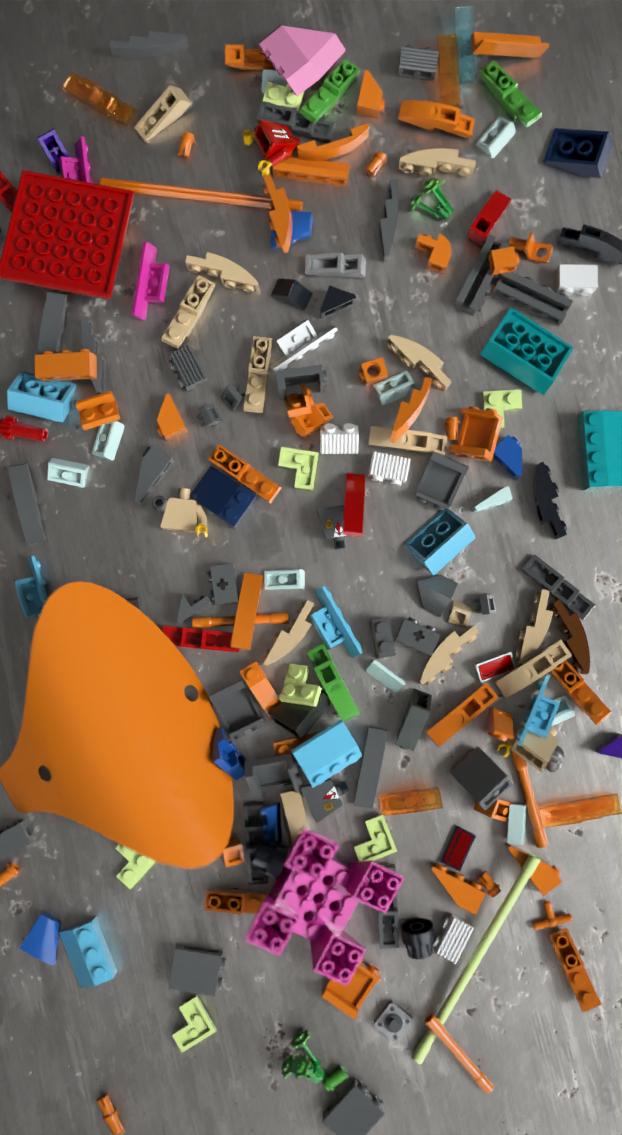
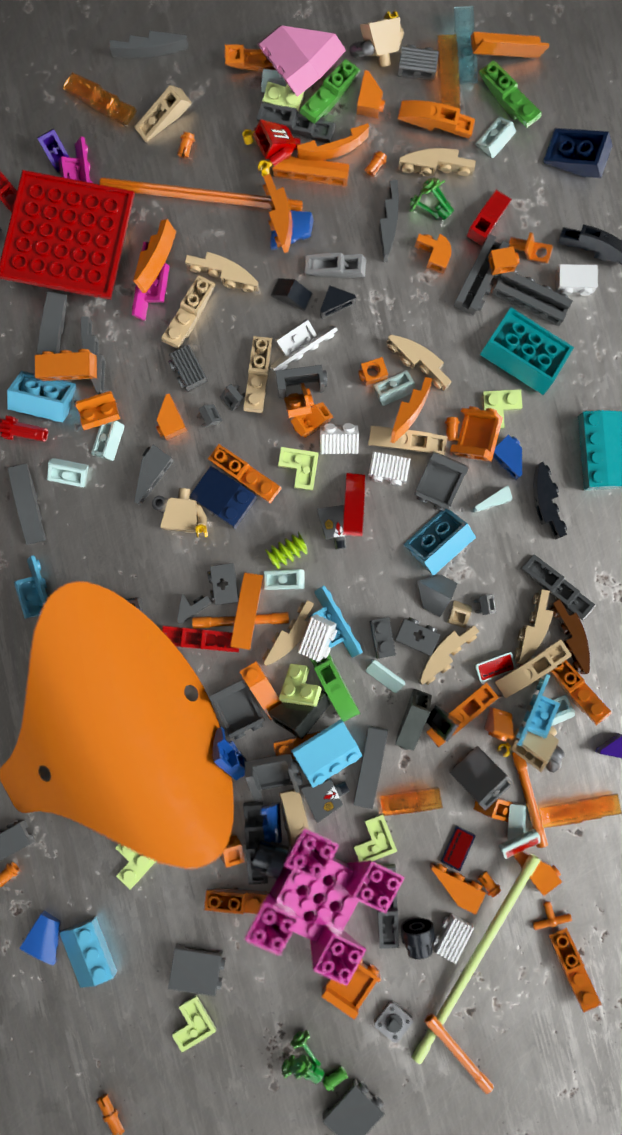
(153, 259): none -> orange slope
(287, 551): none -> lime piece
(317, 638): none -> white brick
(379, 38): none -> tan torso
(442, 723): none -> black slope
(520, 843): none -> light aqua slope

